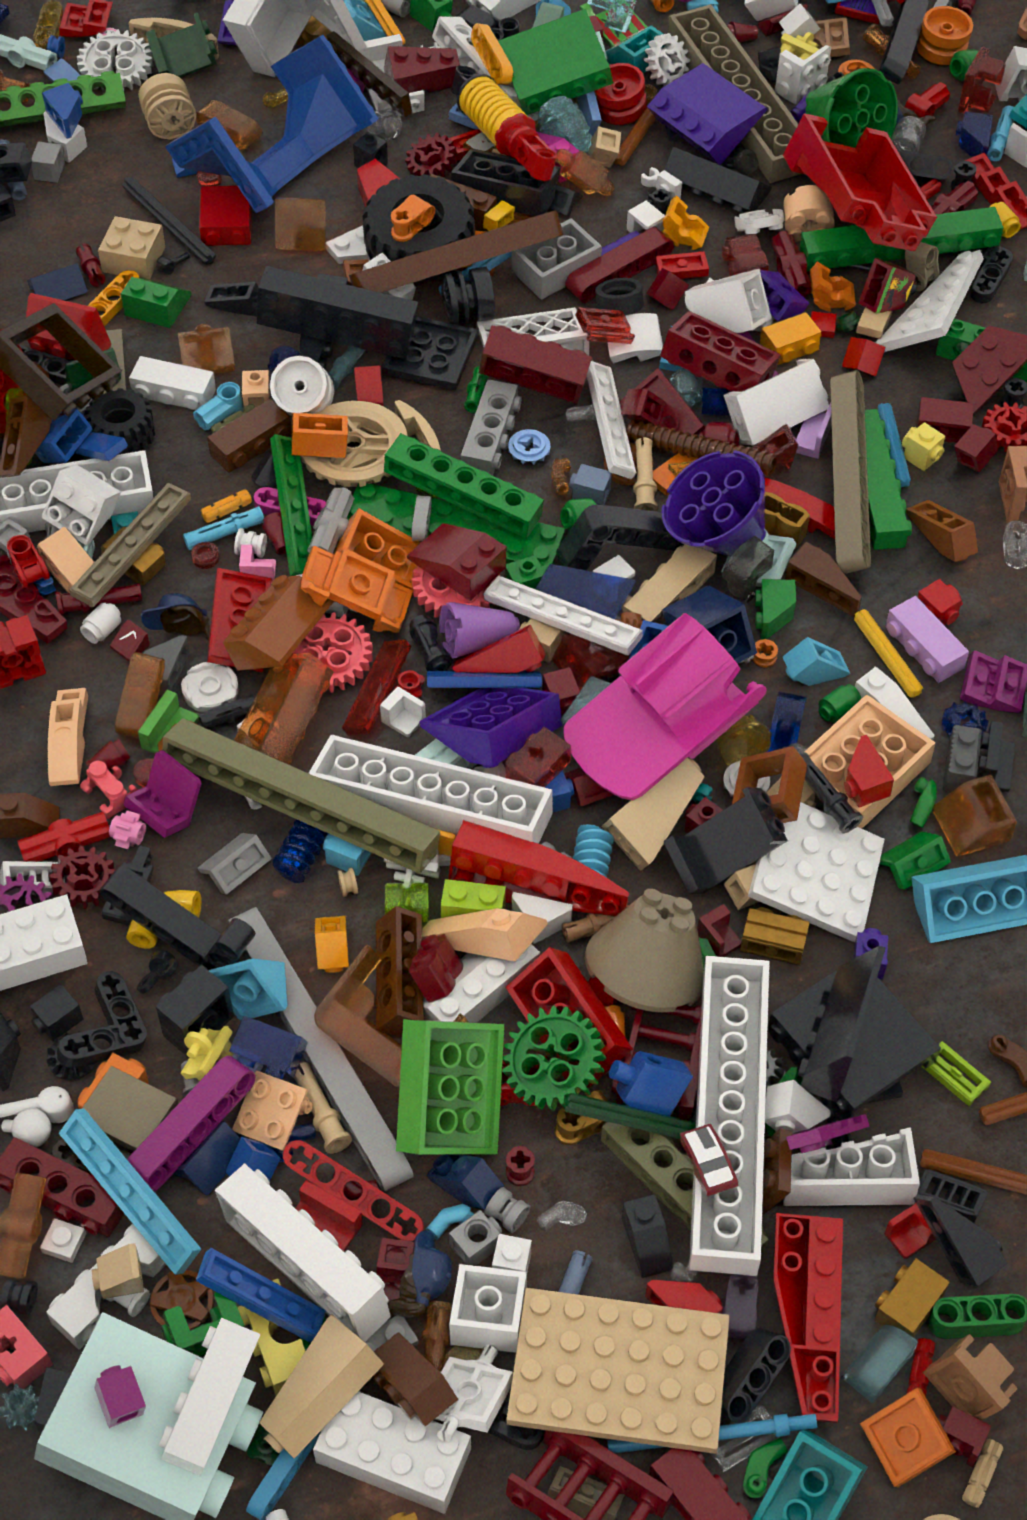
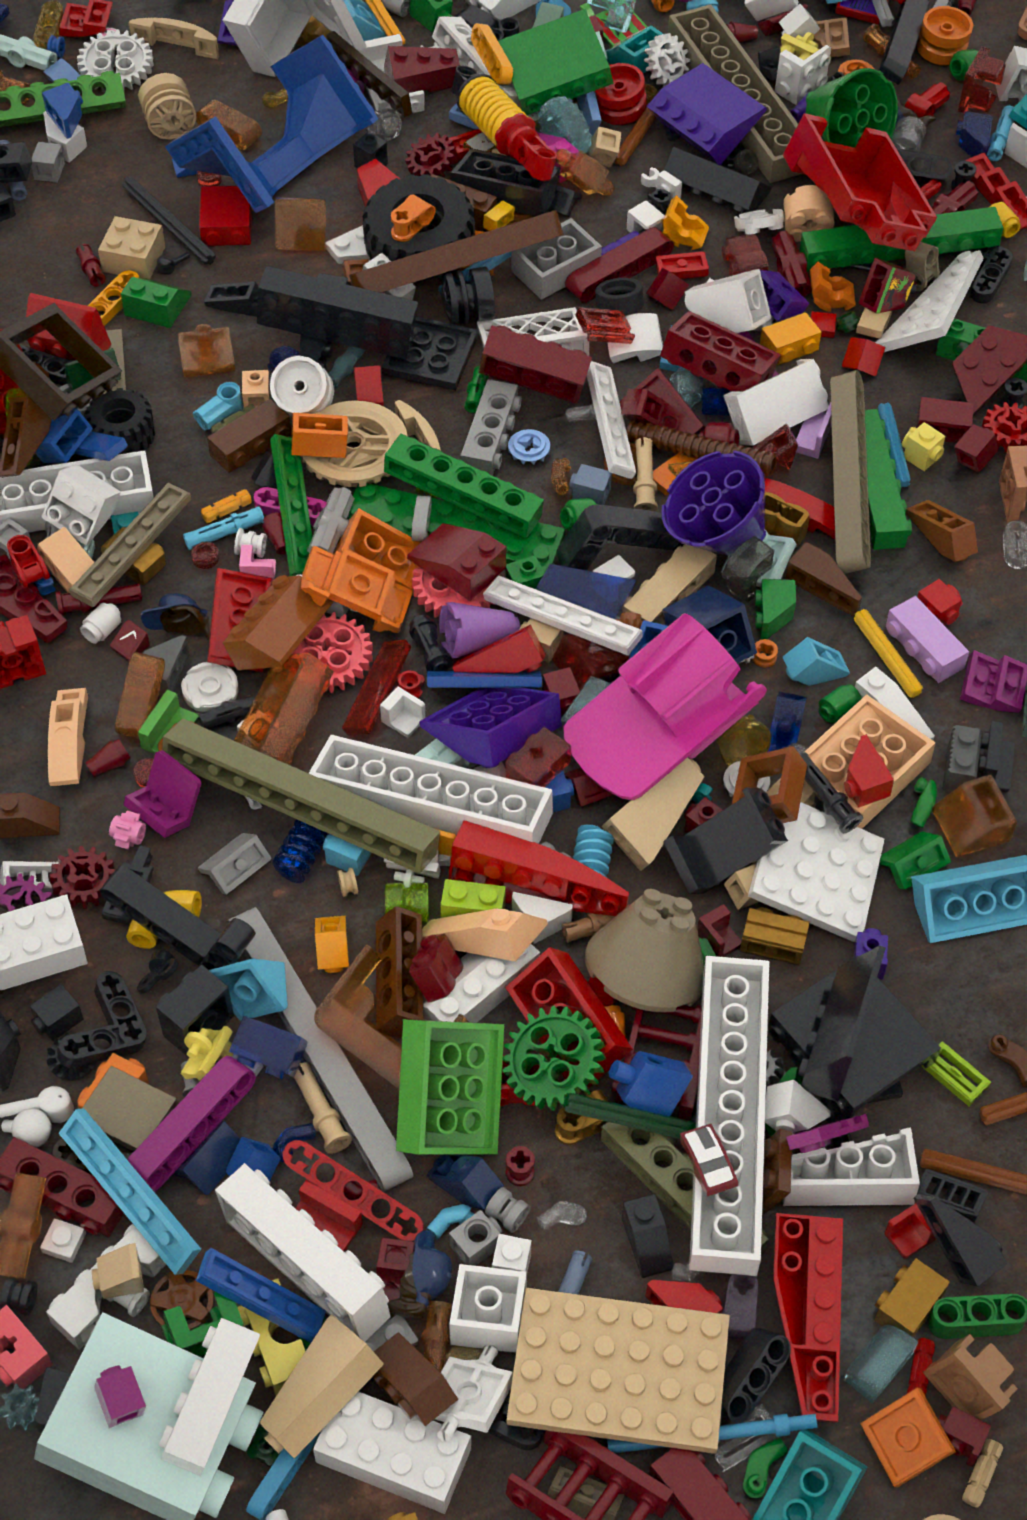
(59, 283): dark blue panel -> none
(62, 836): red piece -> none
(108, 783): coral piece -> none
(172, 383): white brick -> none
(183, 50): dark green panel -> none
(271, 1110): light nougat hinge -> none
(953, 715): clear blue gear -> none

